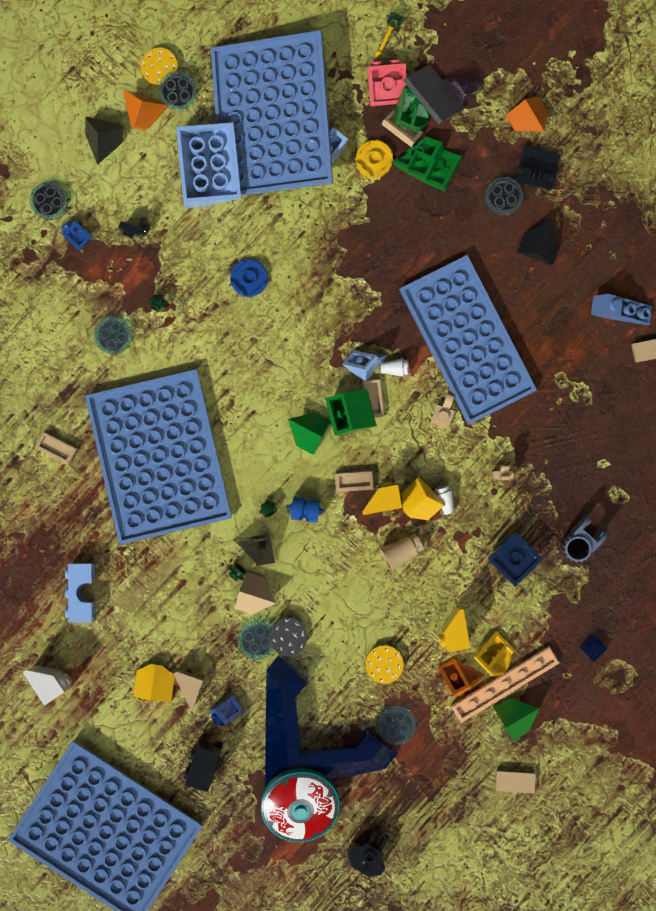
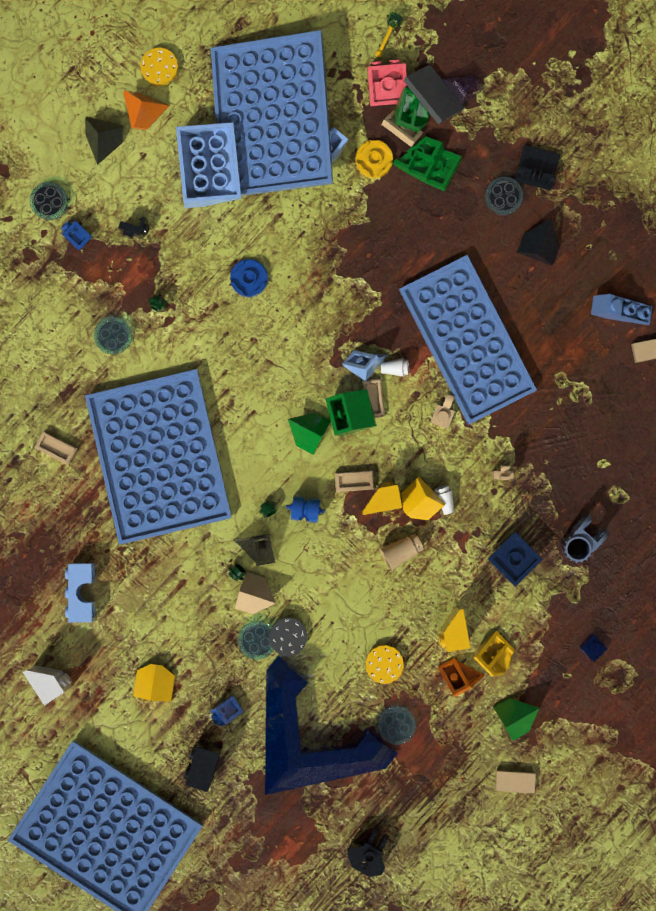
(177, 90): tile -> none
(189, 685): tan slope -> none
(300, 805): dish -> none
(504, 684): light nougat tile -> none
(528, 116): orange slope -> none

